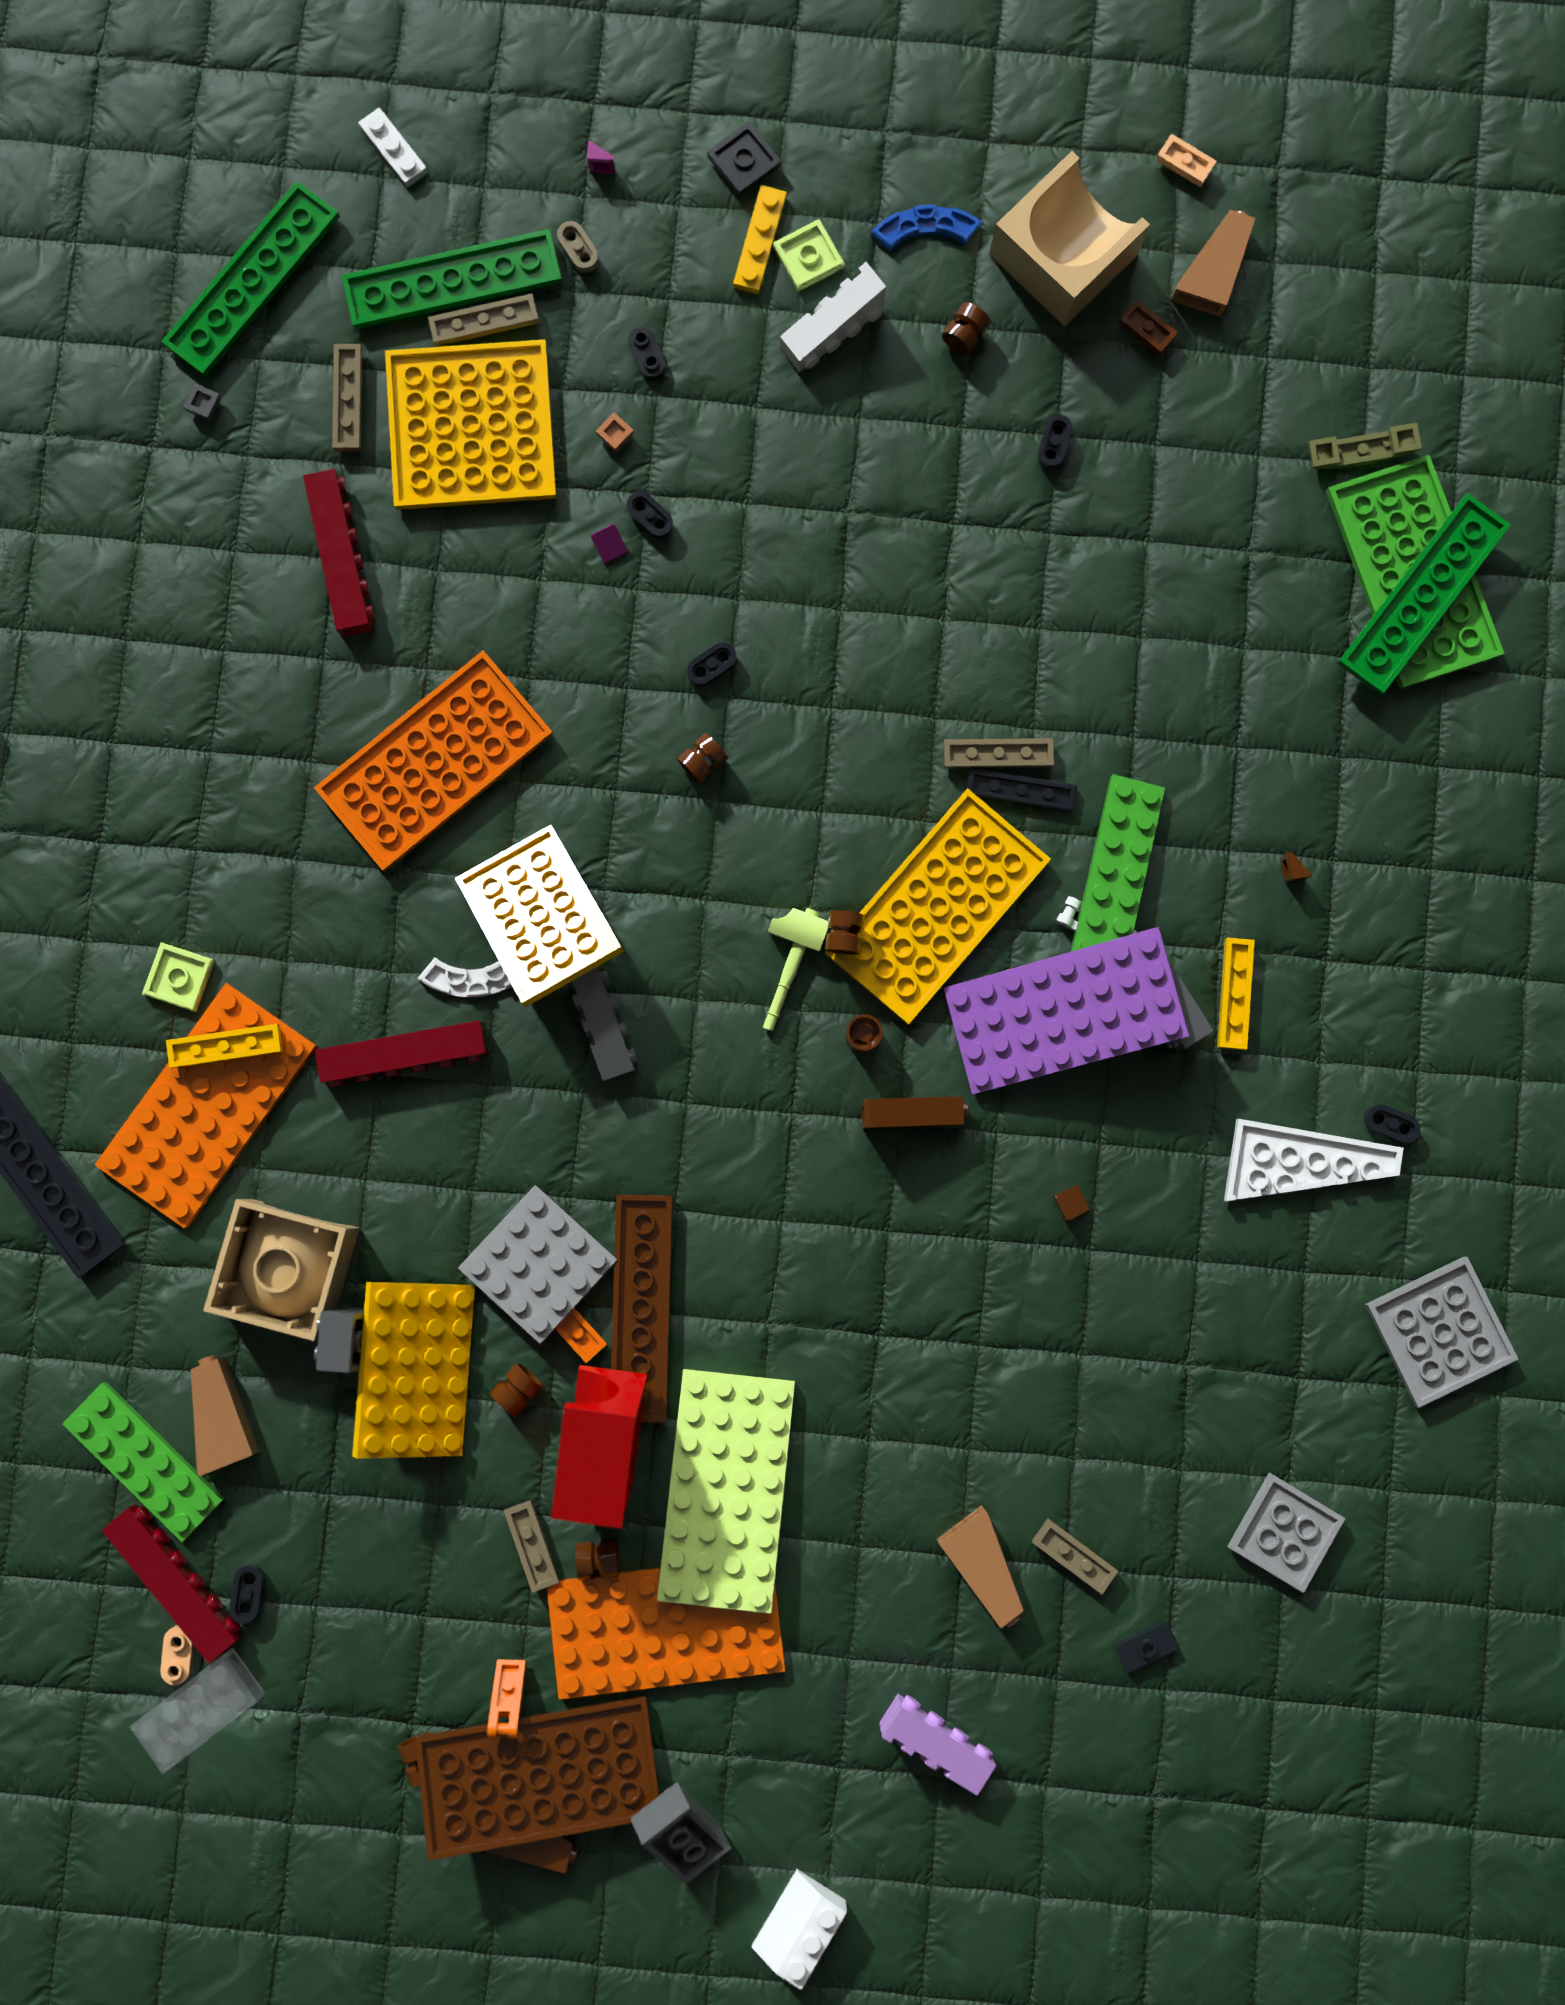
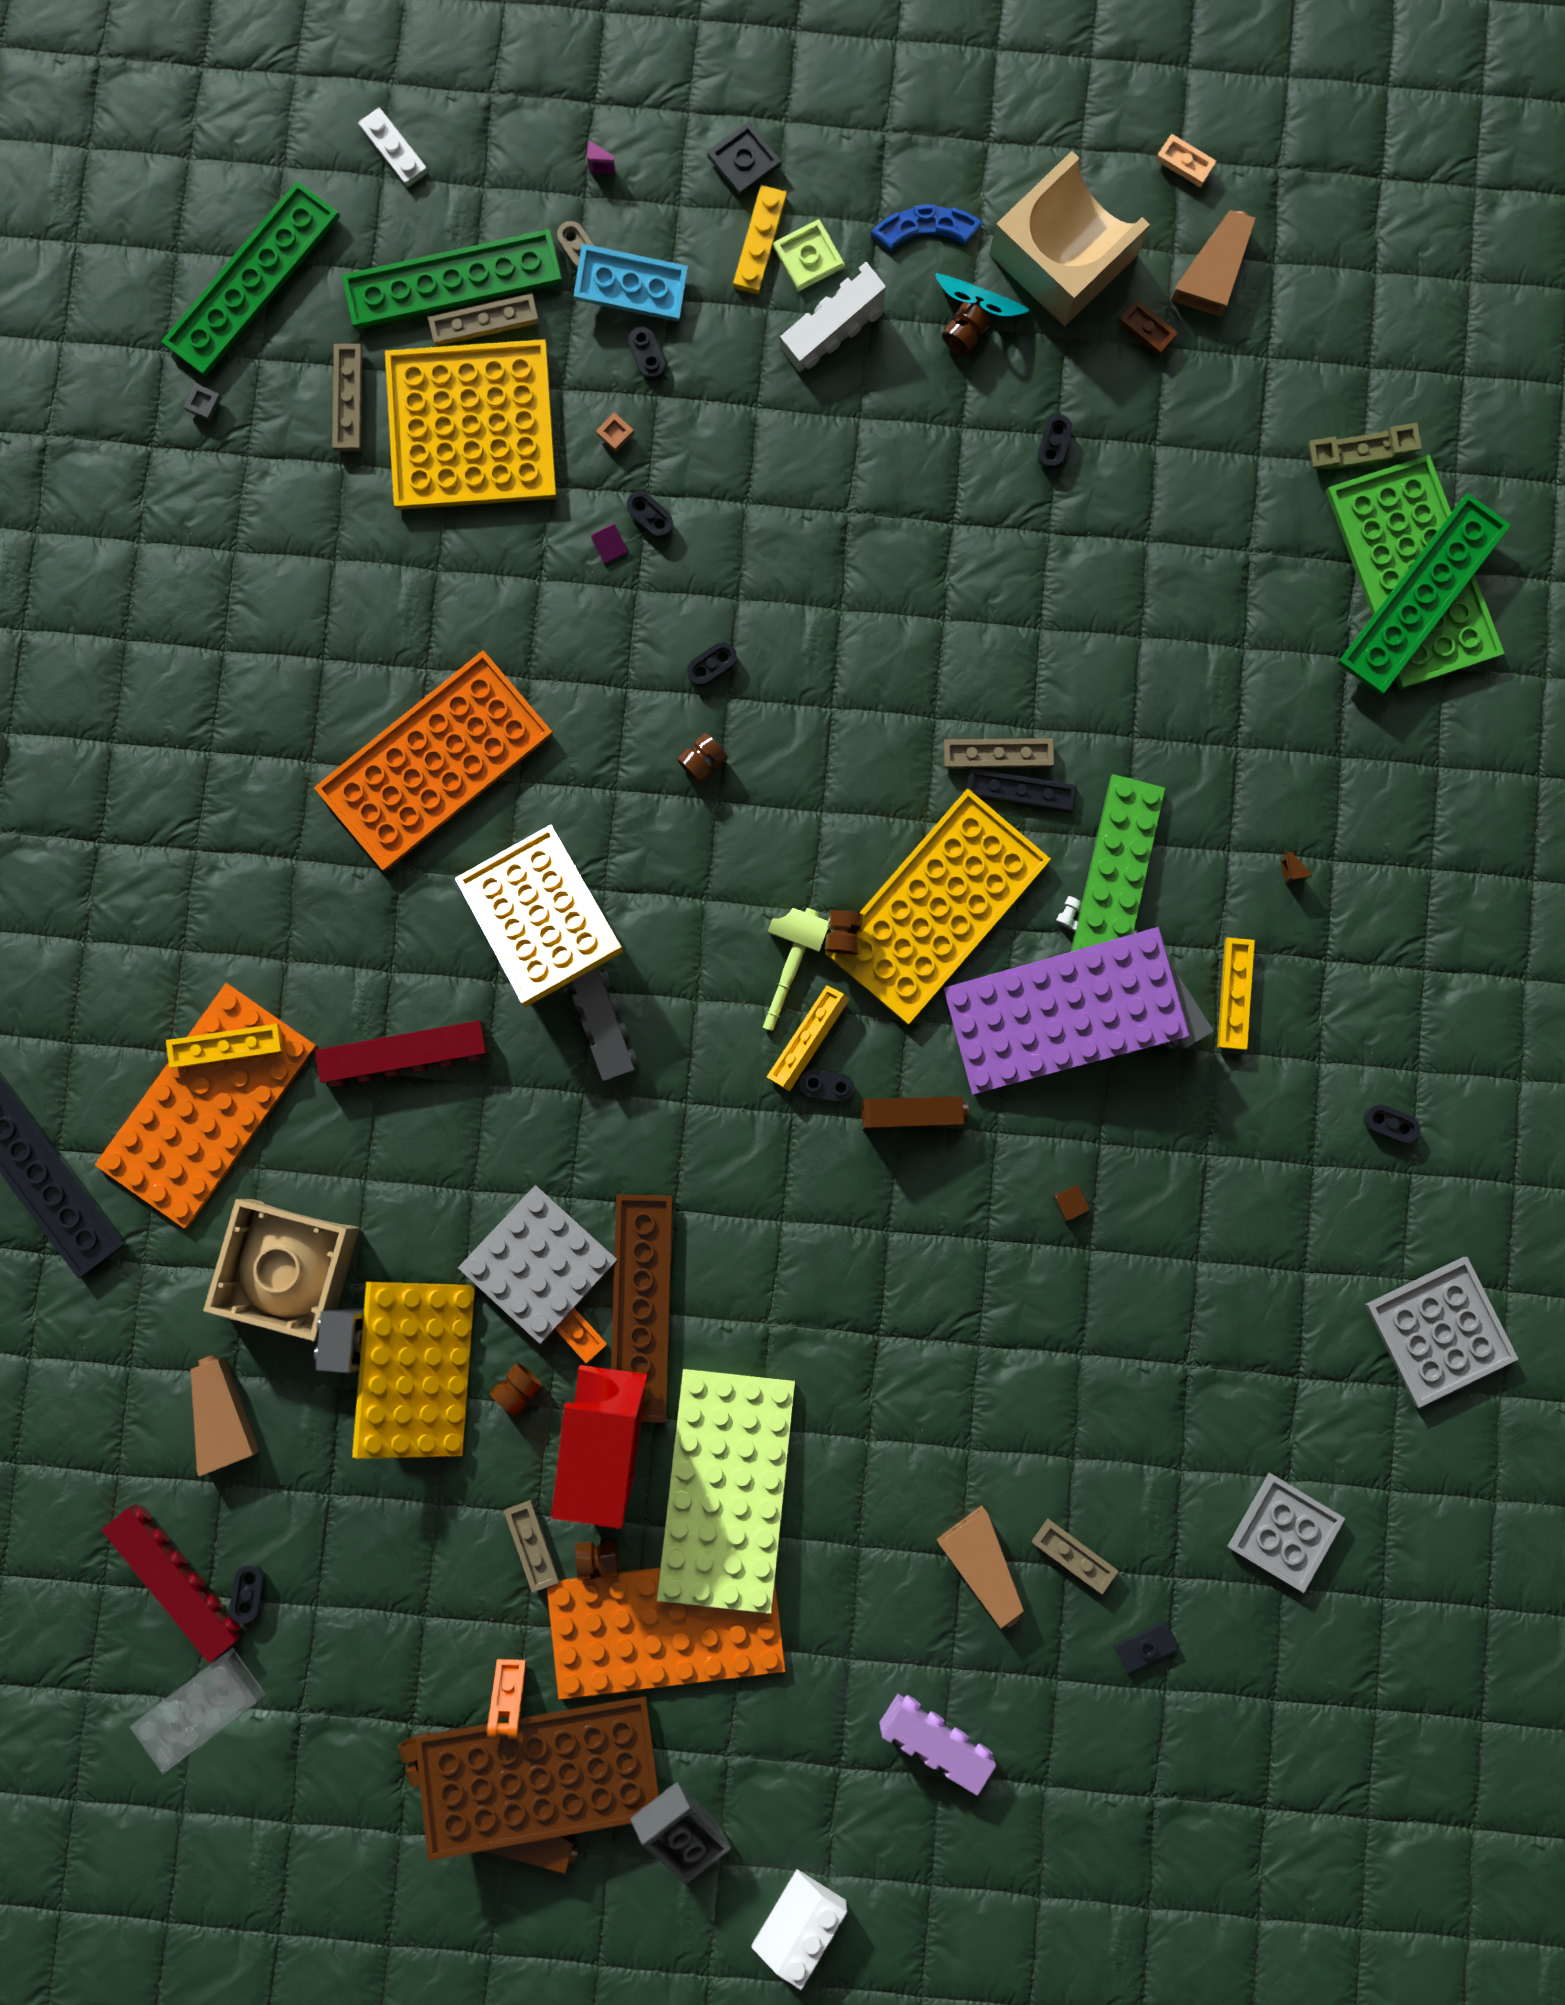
(143, 1461): bright green plate -> none
(176, 1656): light nougat plate -> none
(178, 977): yellowish green tile -> none
(338, 552): dark red brick -> none
(465, 982): white tile -> none
(630, 282): none -> medium azure plate
(808, 1038): none -> yellow plate
(826, 1087): none -> black plate
(863, 1033): reddish brown wheel -> none
(953, 285): none -> teal piece
(1286, 1159): white wing -> none

